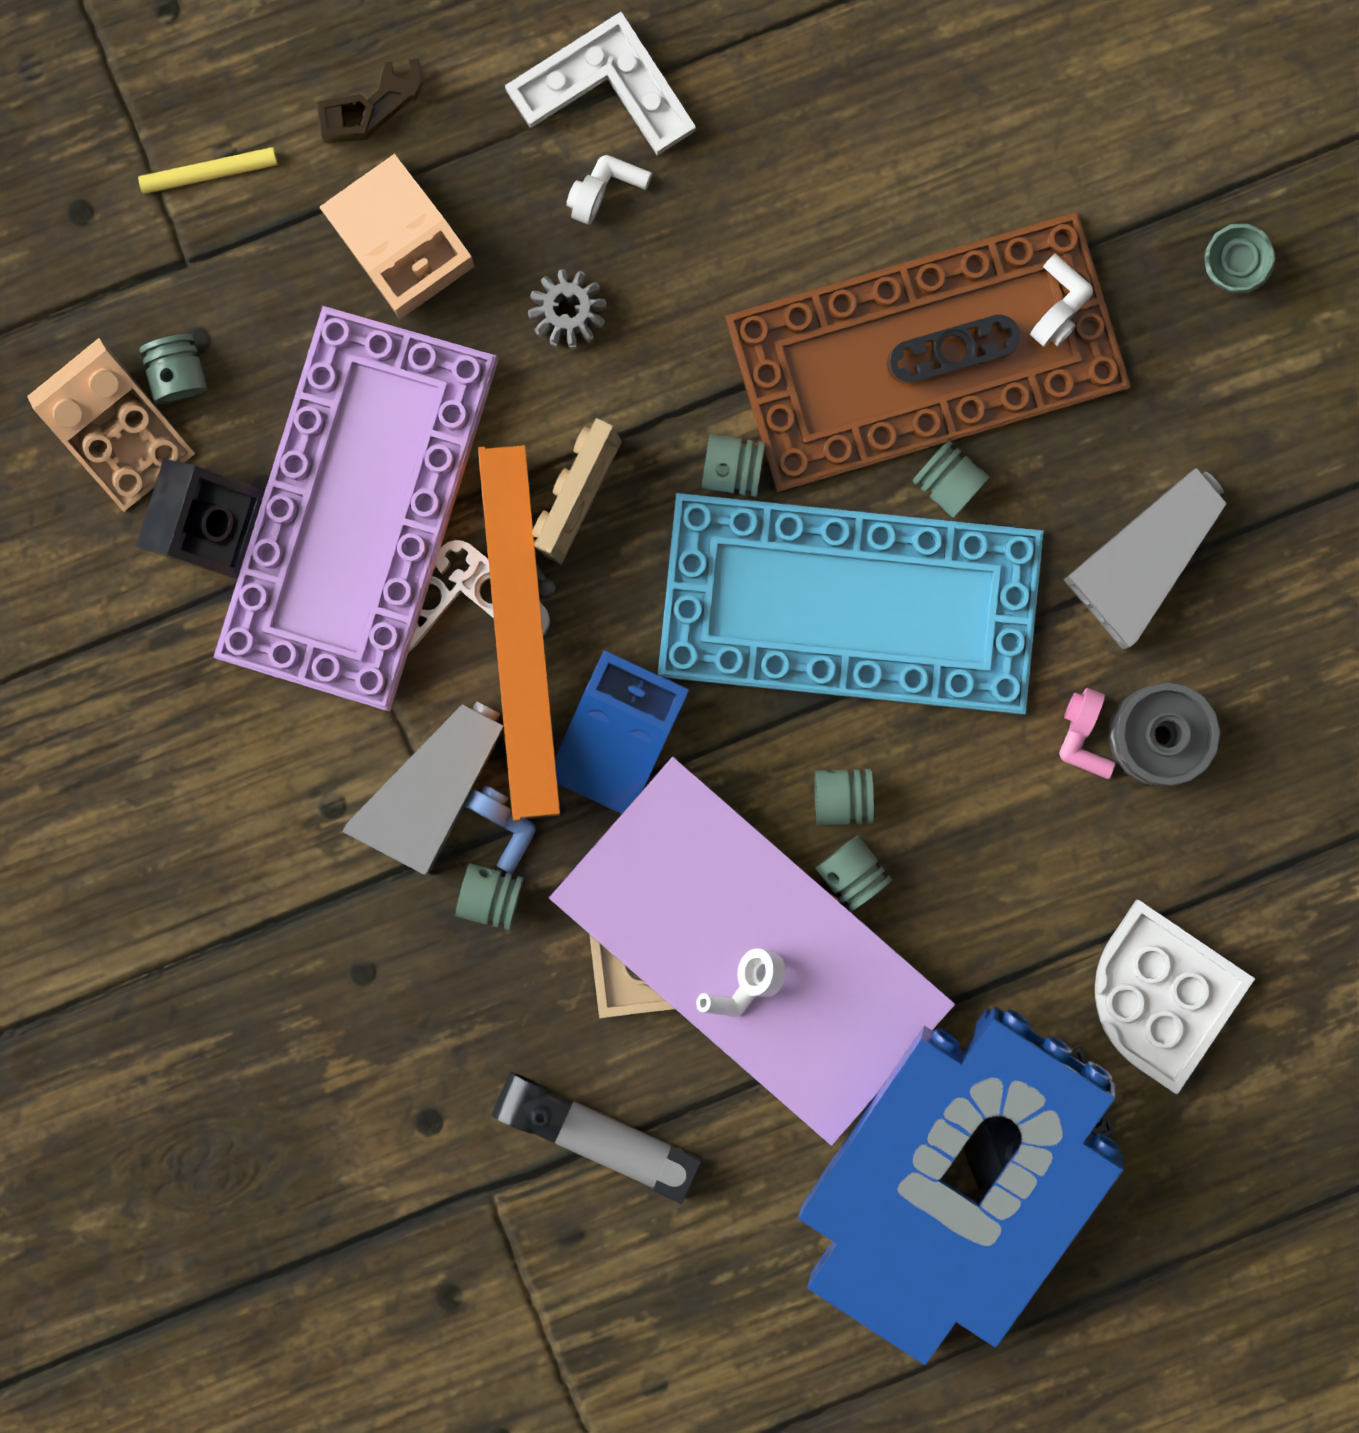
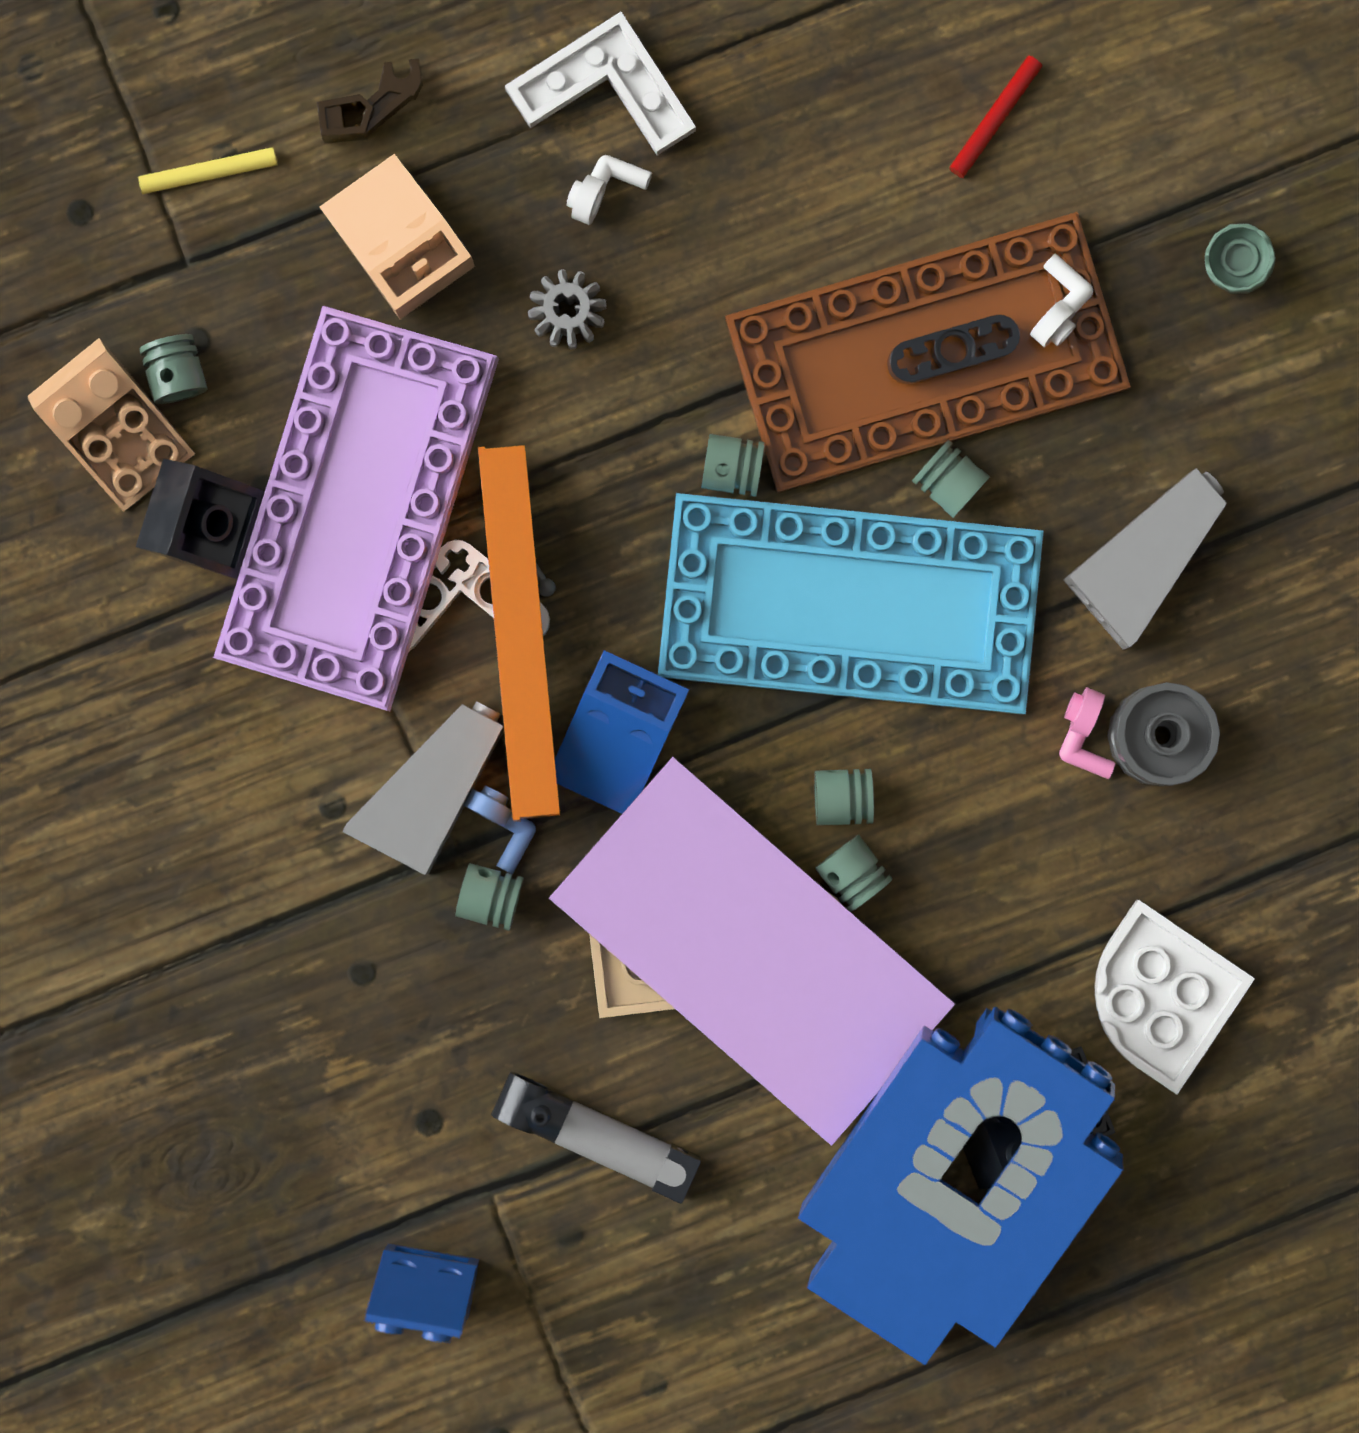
(422, 1292): none -> blue slope
(576, 490): tan plate -> none
(759, 975): white plate -> none
(995, 116): none -> red bar

